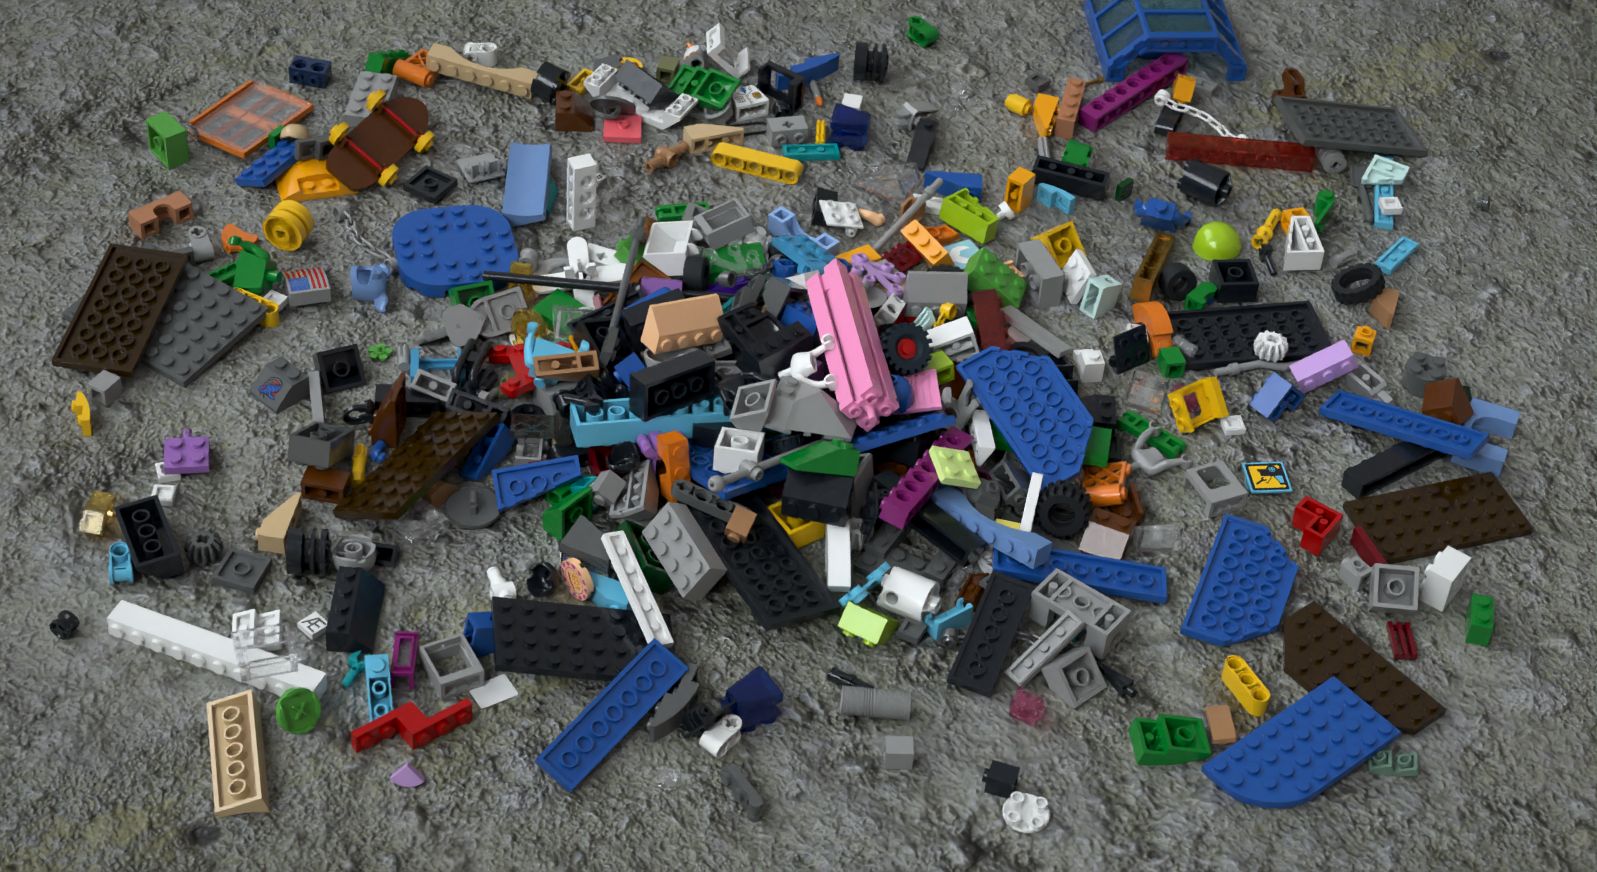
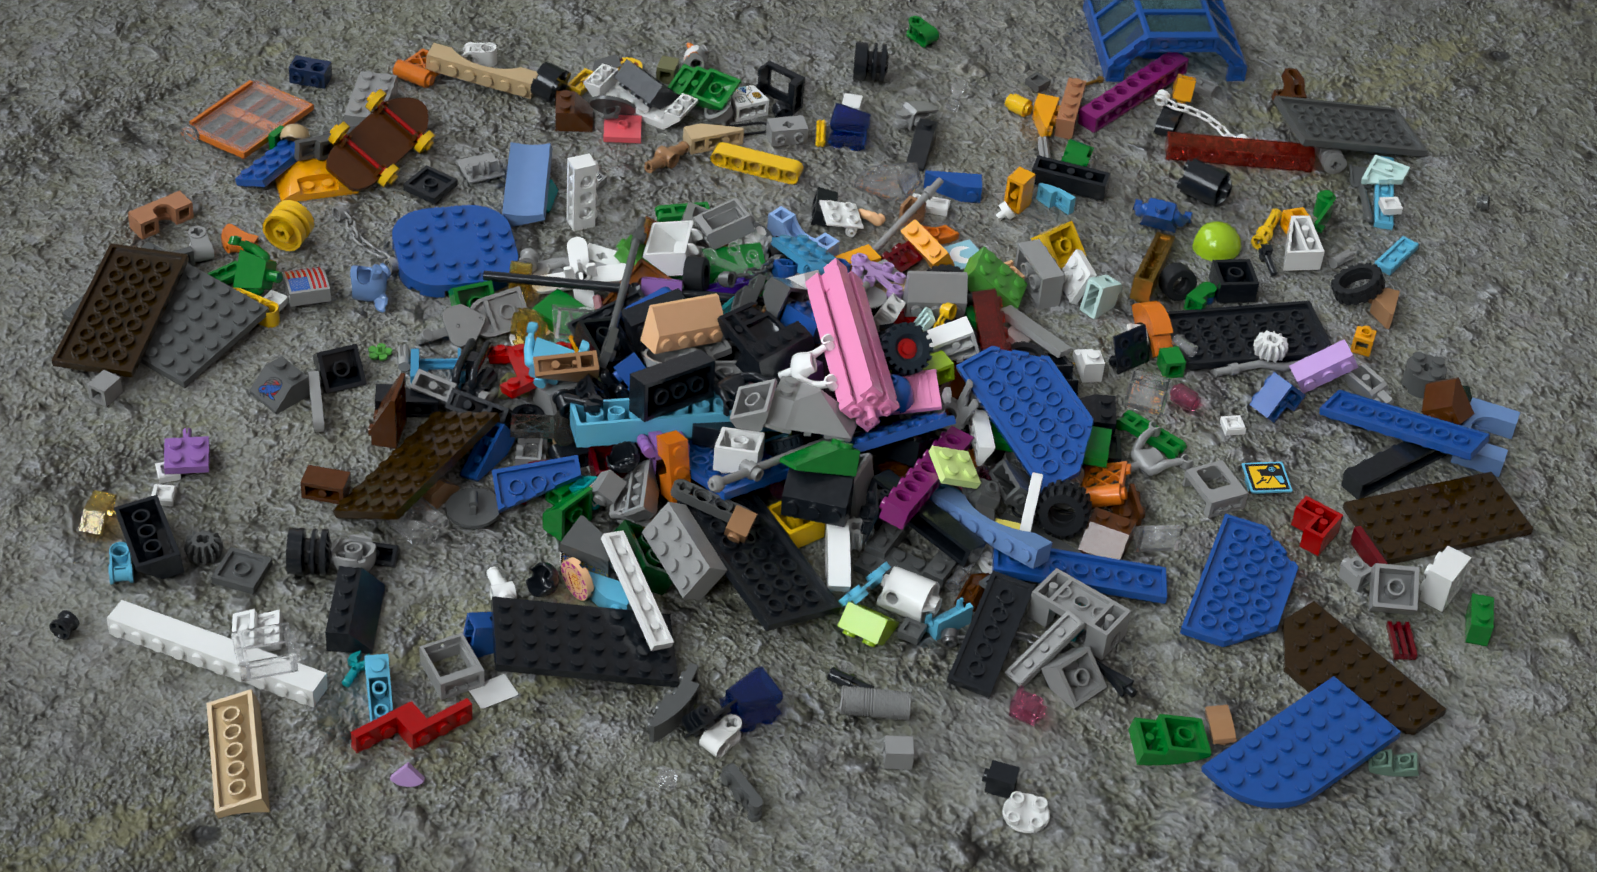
(81, 408): yellow slope -> none
(167, 139): bright green brick -> none
(275, 527): tan slope -> none
(298, 710): bright green tile -> none
(313, 625): white tile -> none
(320, 445): dark grey brick -> none
(359, 463): yellow piece -> none
(368, 408): black piece -> none
(377, 453): blue arm -> none
(384, 61): green slope -> none
(405, 657): magenta window -> none
(611, 715): blue plate -> none
(716, 43): white window -> none
(811, 152): teal tile -> none
(812, 69): blue slope -> none
(816, 92): light grey piece -> none
(969, 216): lime wedge -> none
(1124, 190): dark green tile -> none
(1209, 399): yellow window -> none
(1245, 685): yellow beam -> none

